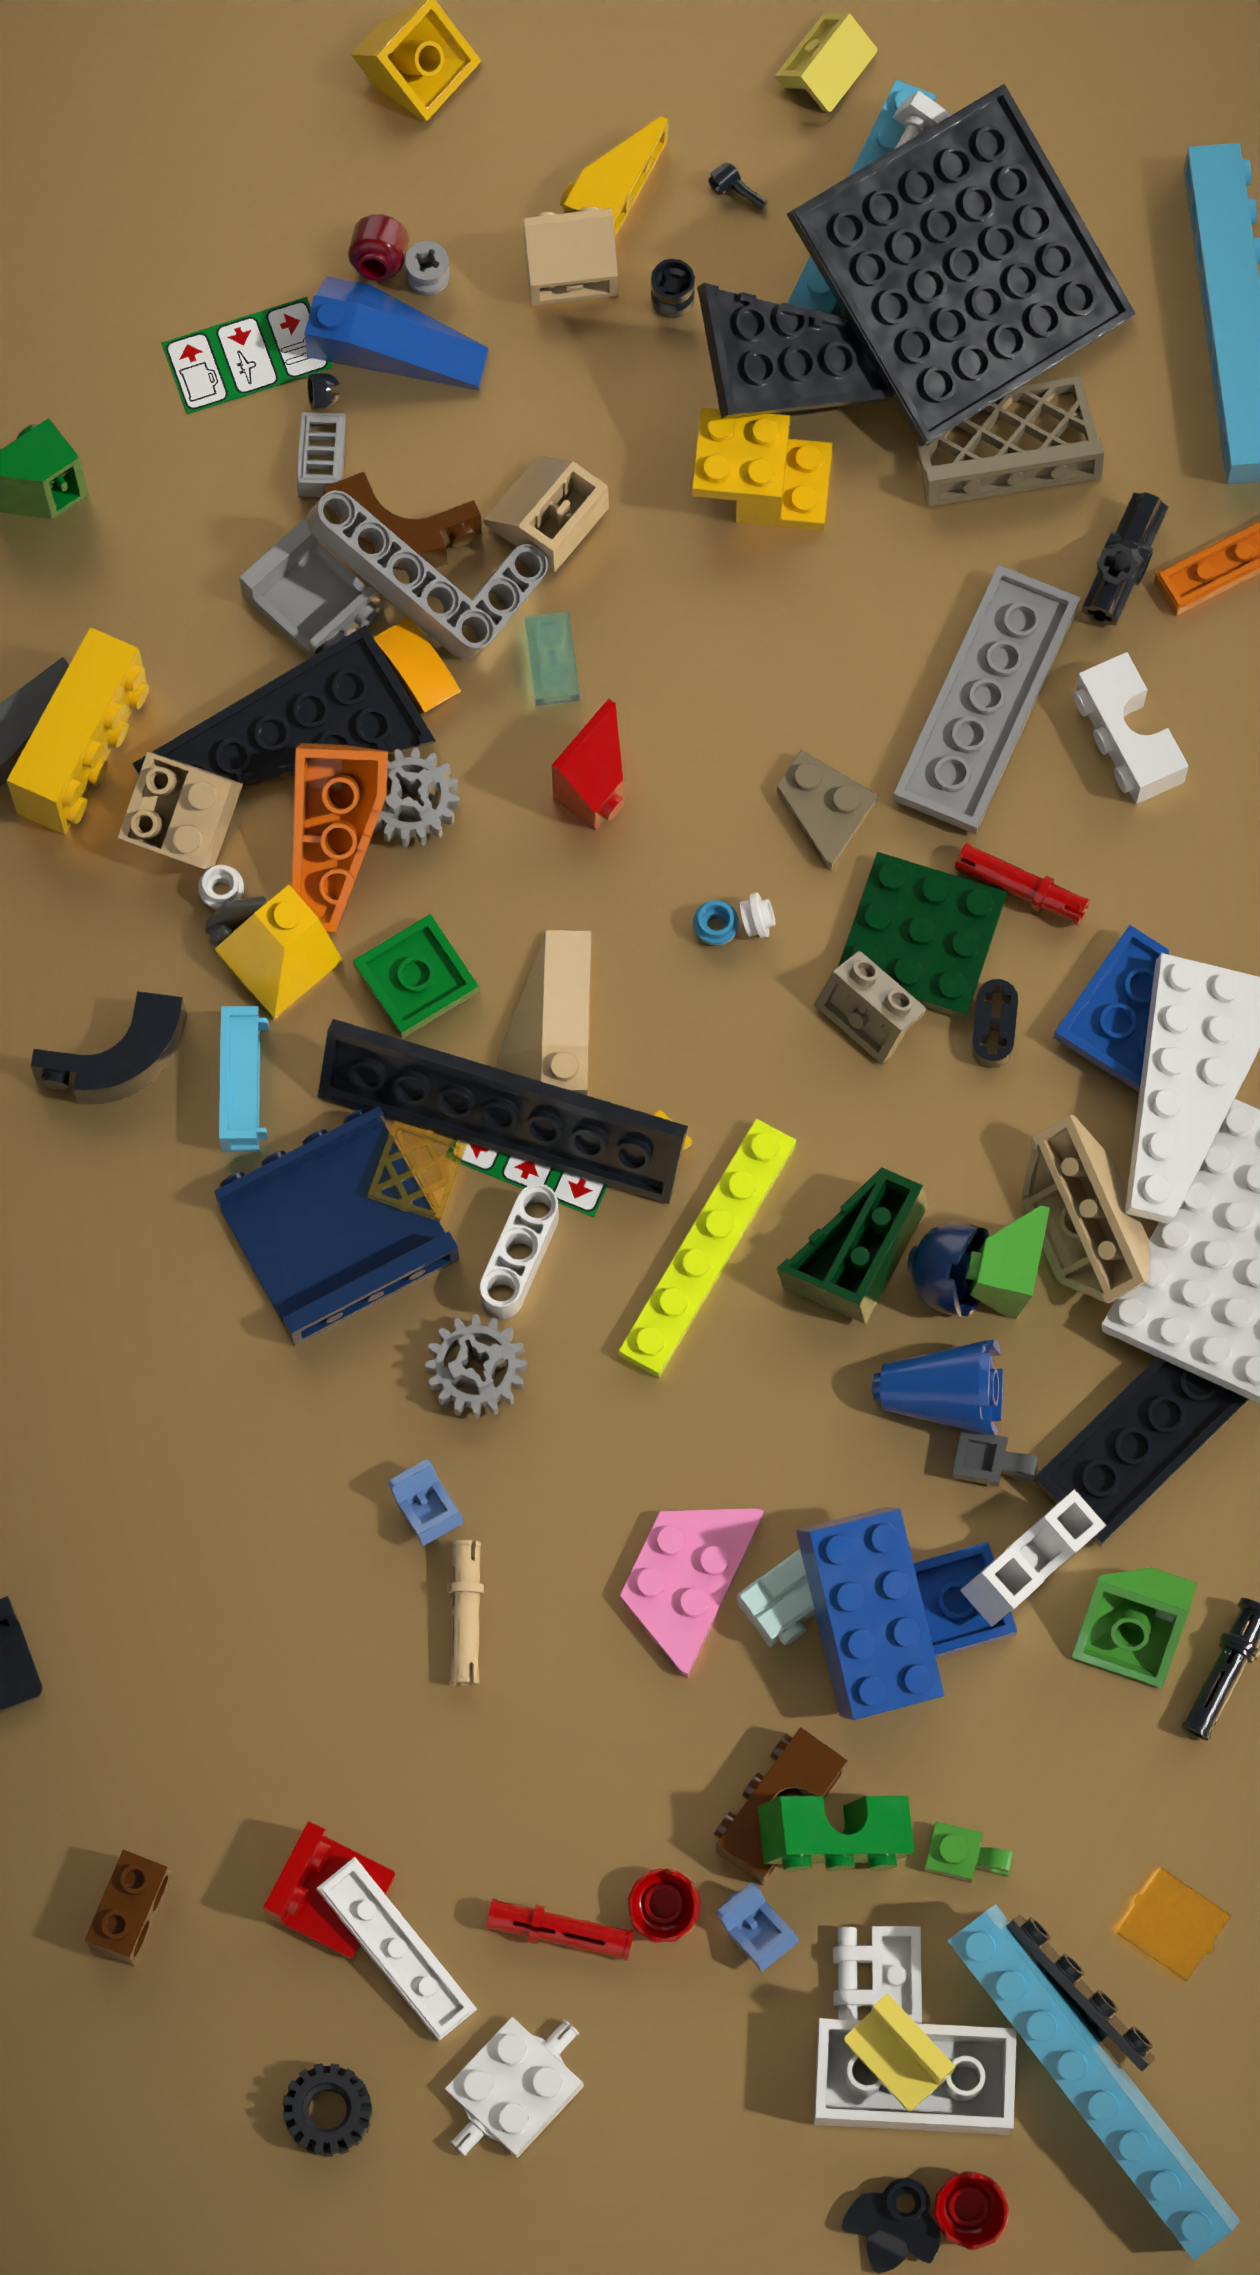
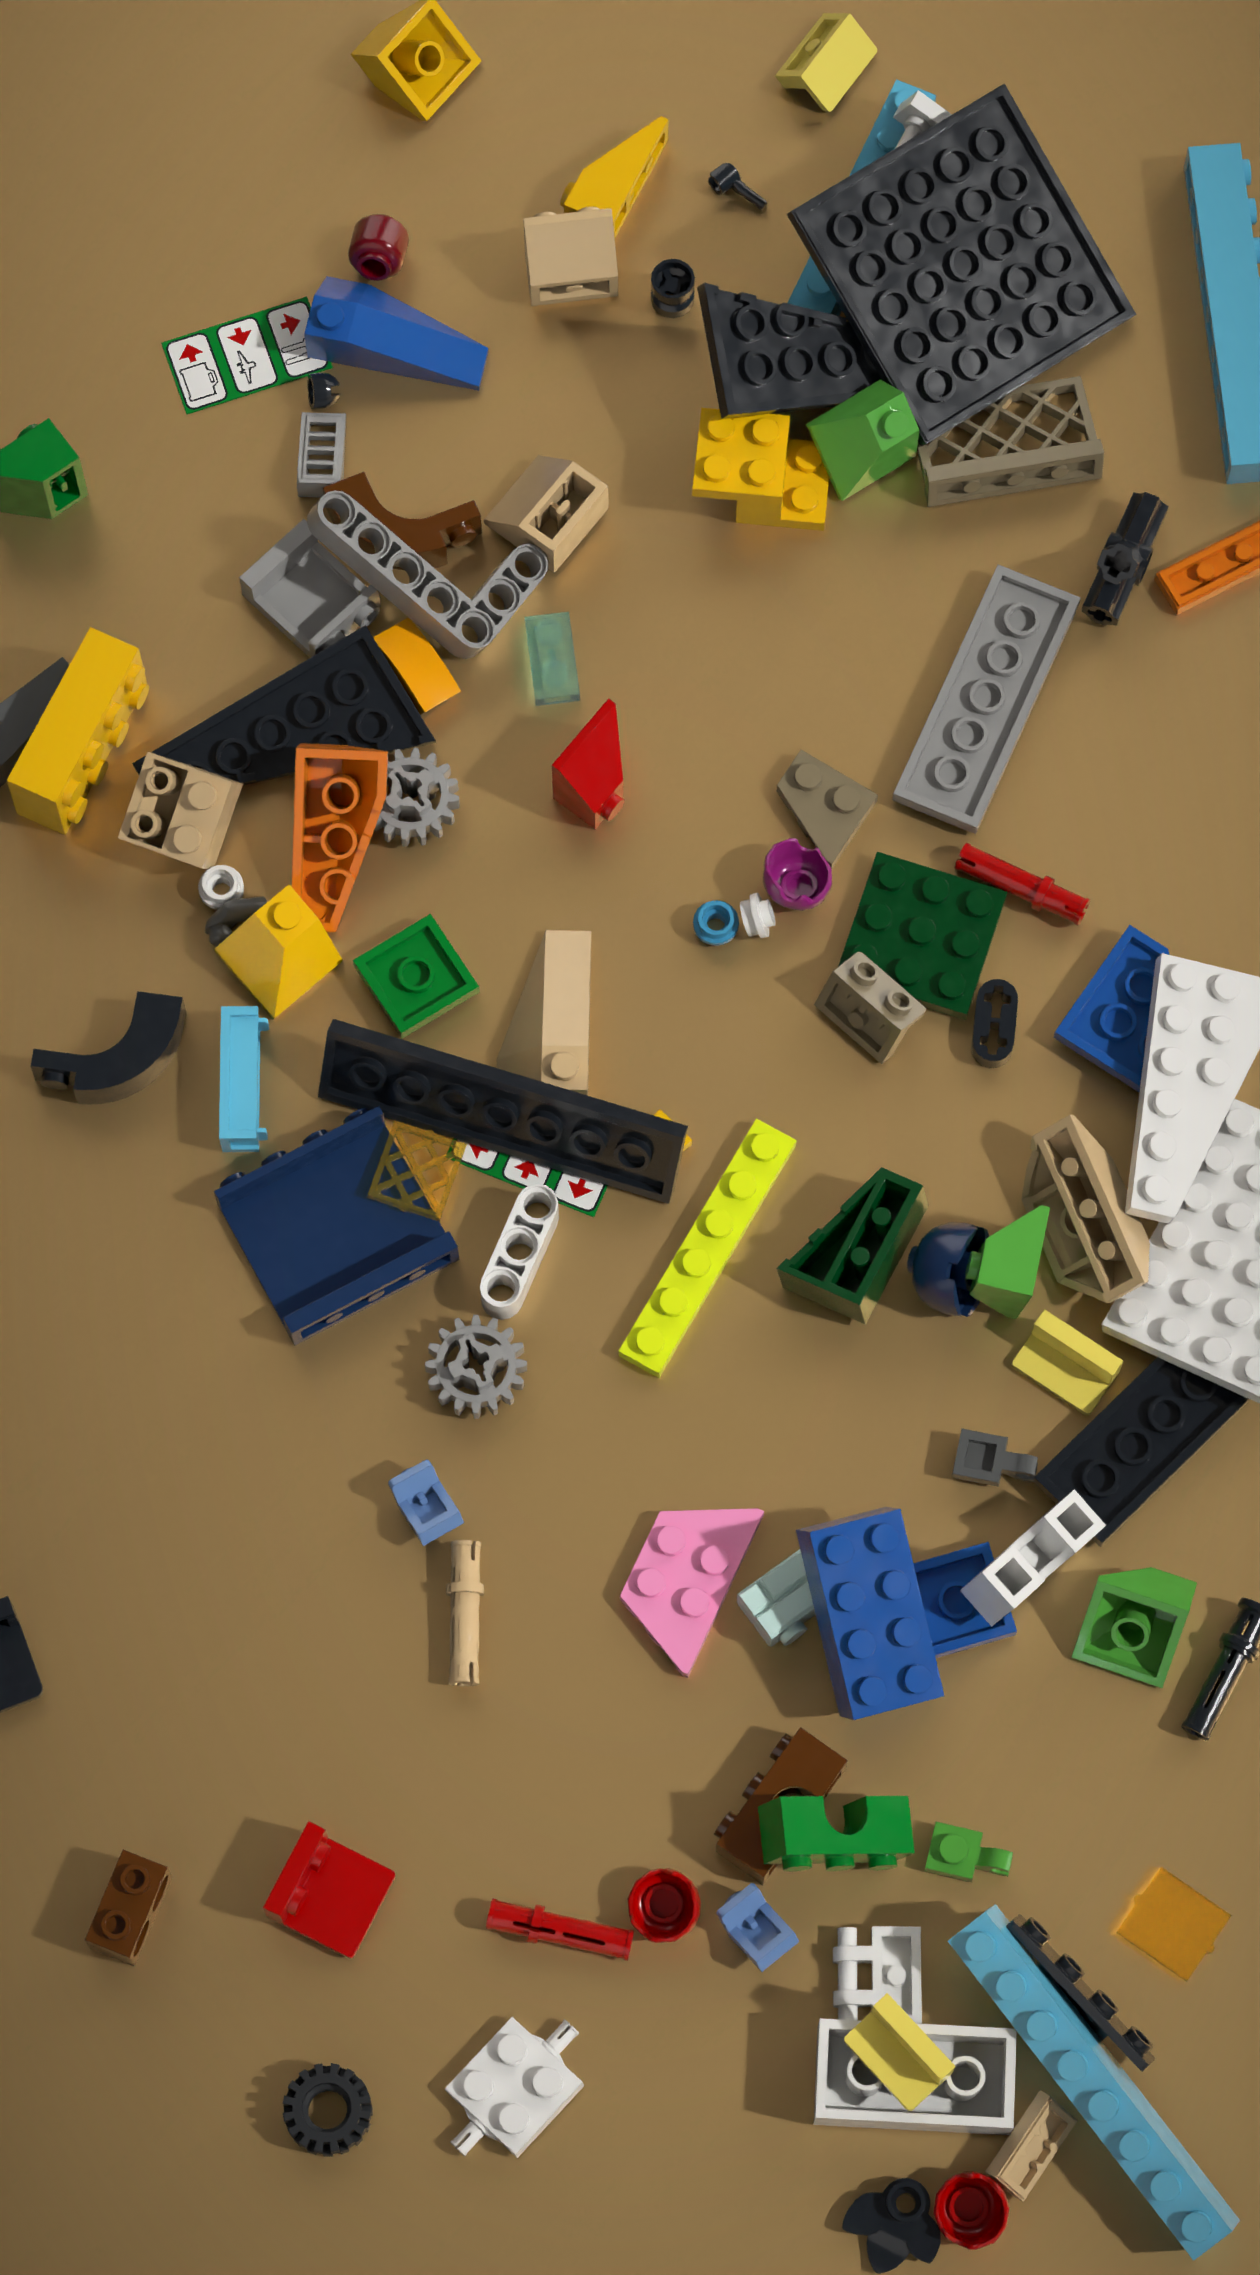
(396, 1949): white tile -> none
(427, 279): light grey wheel -> none
(796, 875): none -> magenta hair
(865, 437): none -> bright green slope
(946, 1387): blue cone -> none
(1031, 2146): none -> tan plate
(1067, 1363): none -> light yellow panel
(1142, 762): white arch -> none

